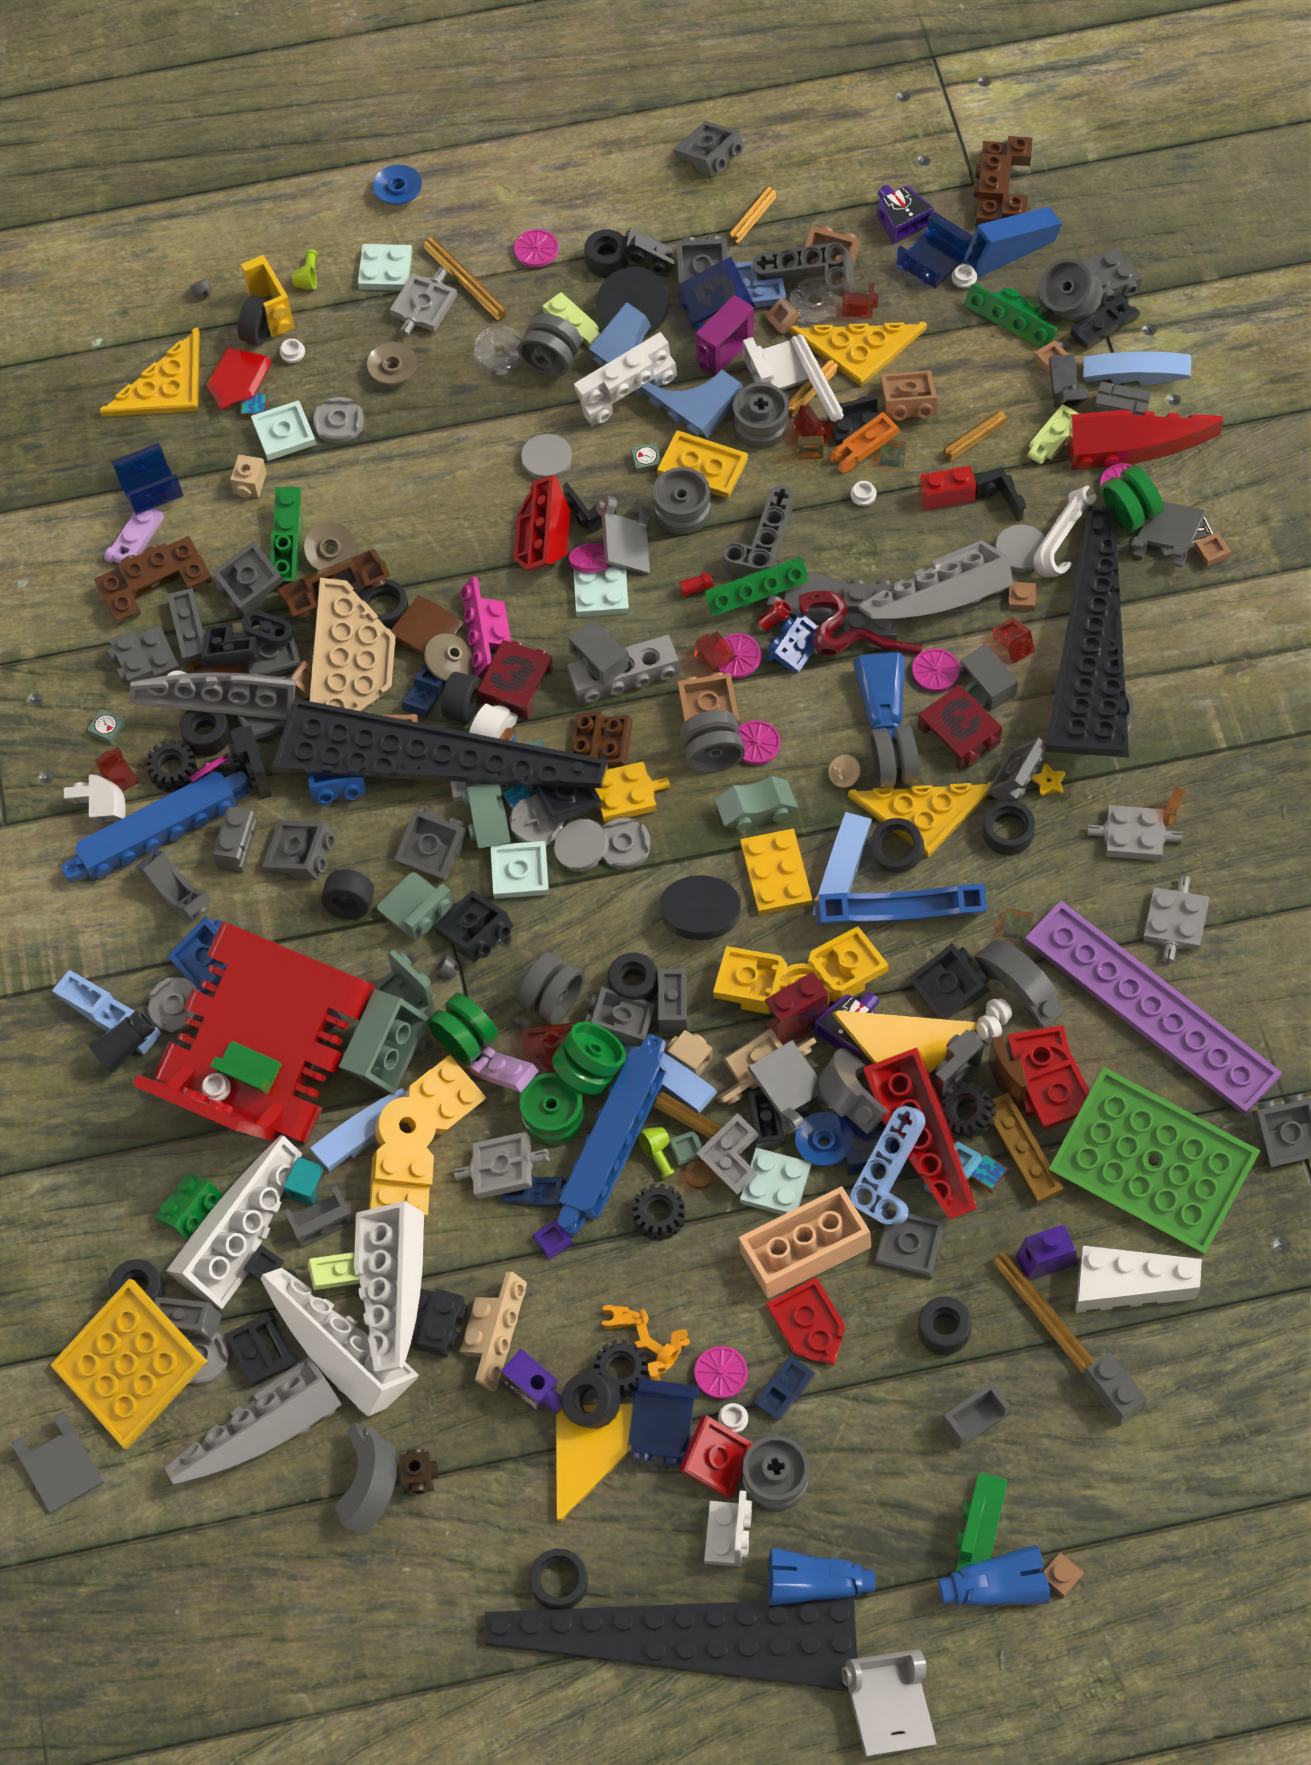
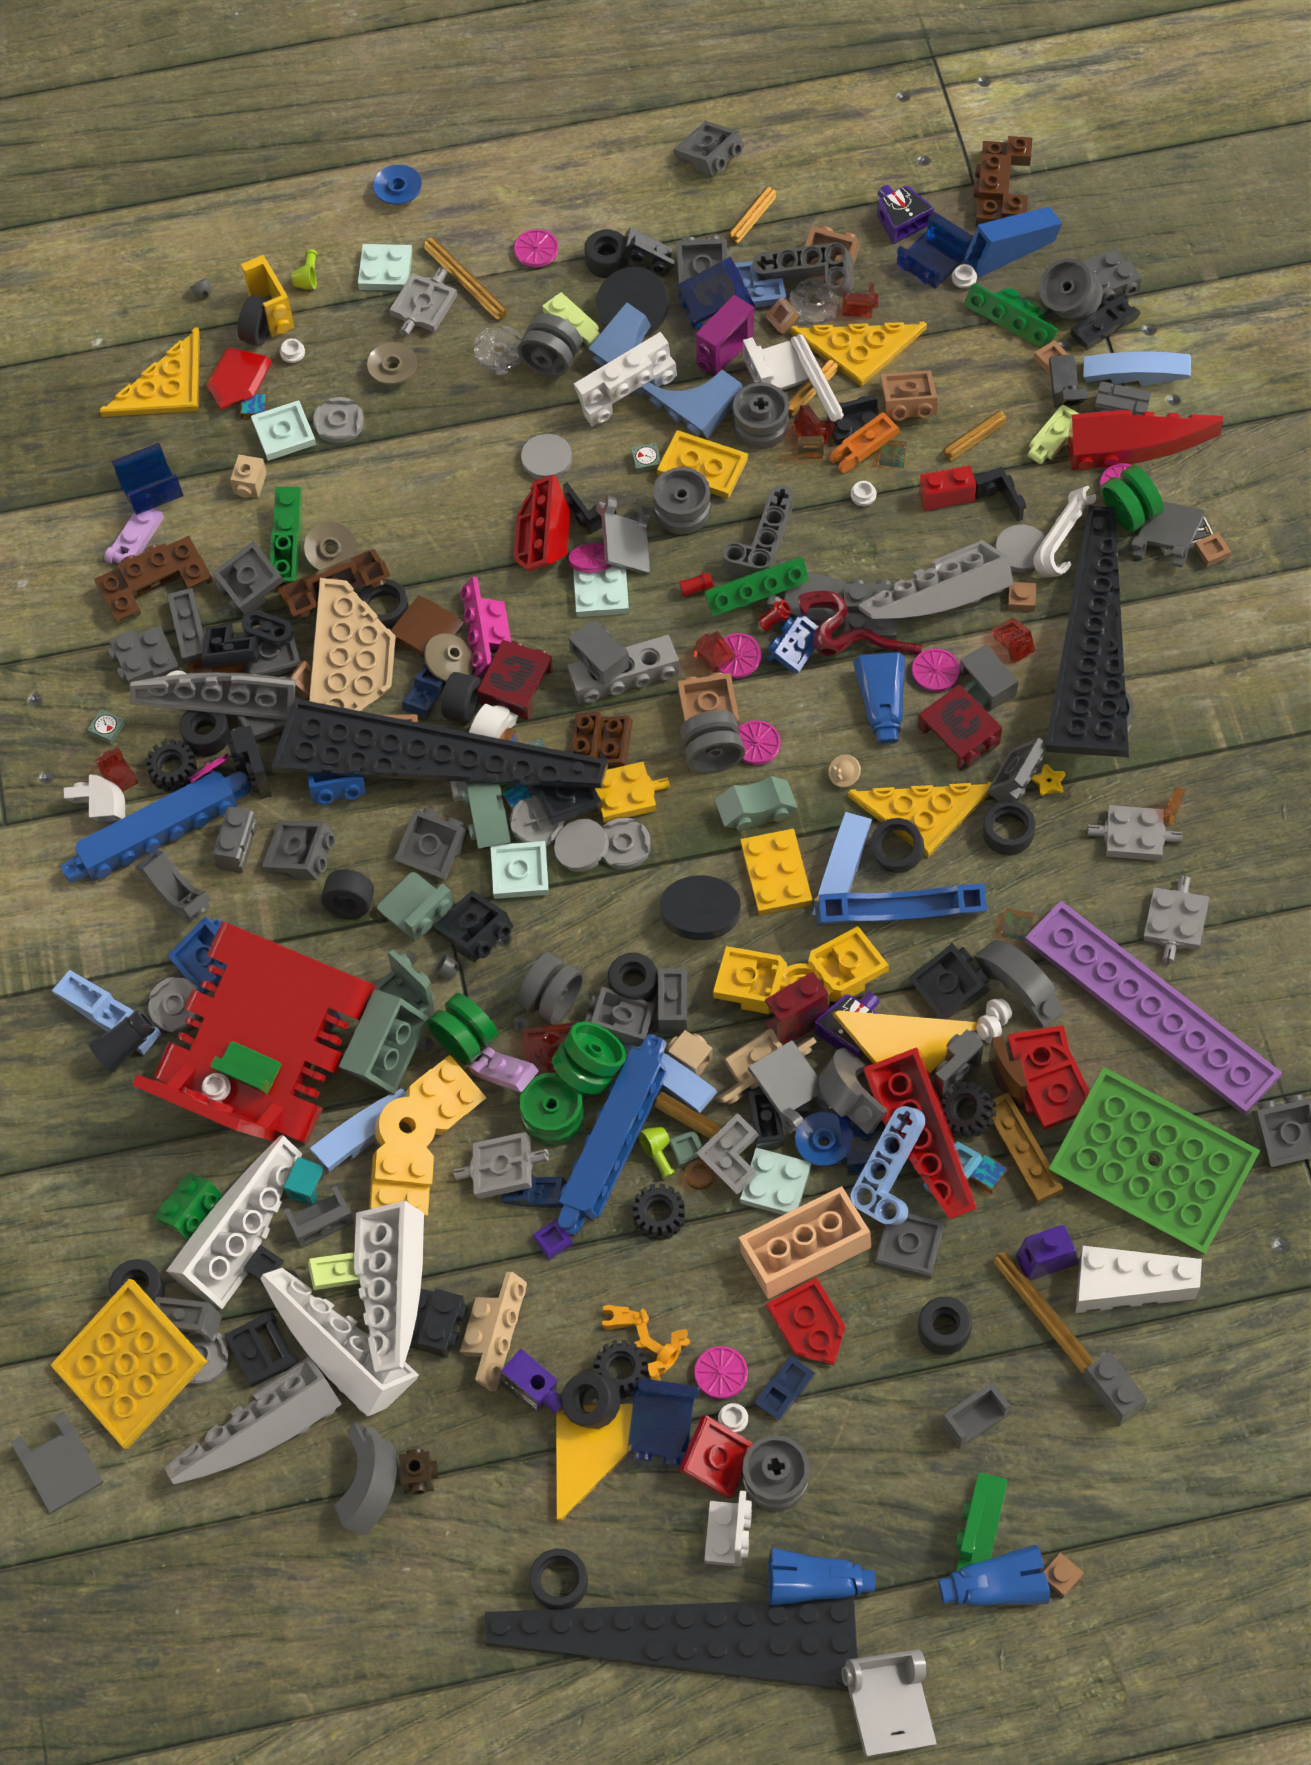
(894, 756): dark grey wheel -> none

